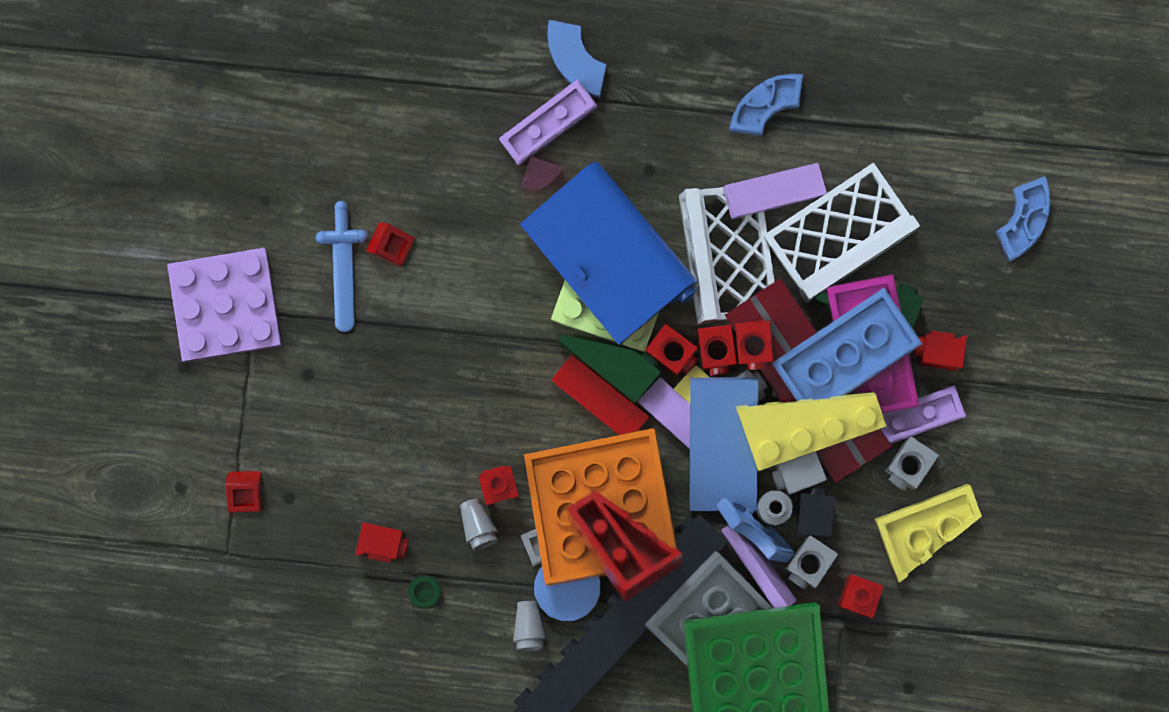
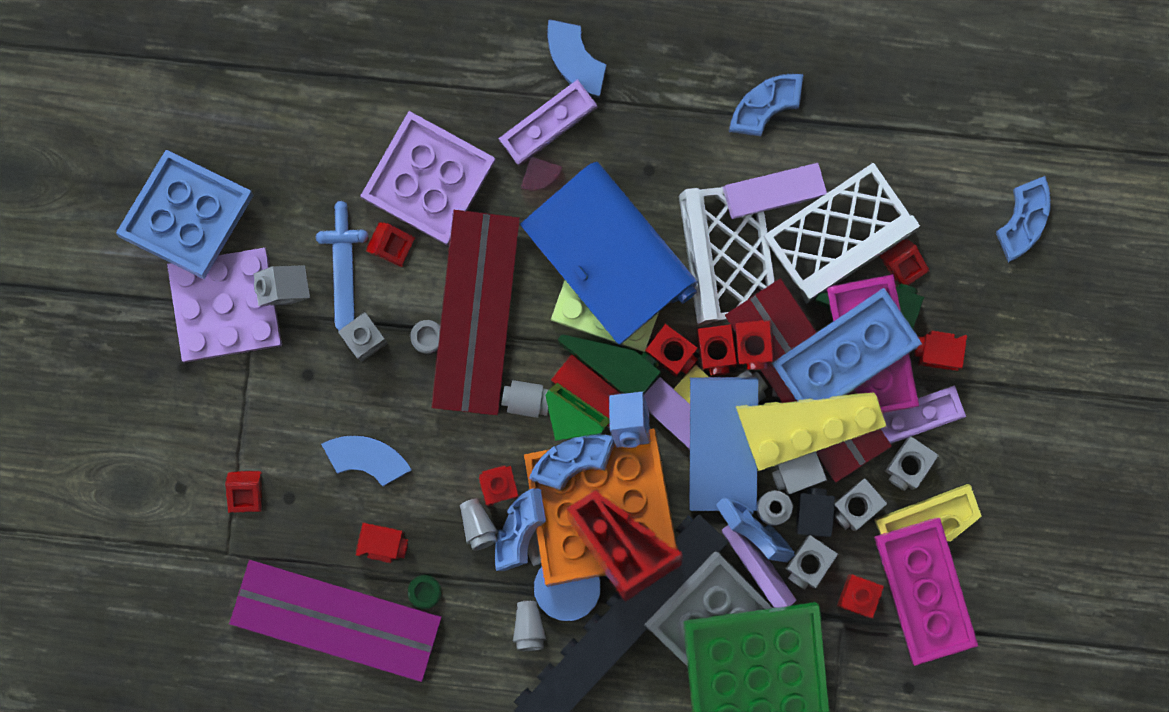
(185, 214): none -> medium blue plate
(281, 285): none -> light grey brick
(335, 620): none -> magenta tile
(362, 337): none -> light grey brick
(366, 455): none -> medium blue tile
(425, 336): none -> light grey tile
(427, 177): none -> lavender plate
(475, 312): none -> dark red tile
(523, 519): none -> medium blue tile
(525, 399): none -> light grey brick
(572, 457): none -> medium blue tile
(573, 416): none -> green slope
(629, 419): none -> medium blue brick
(871, 499): none -> light grey brick
(905, 262): none -> red slope
(926, 591): none -> dark pink tile

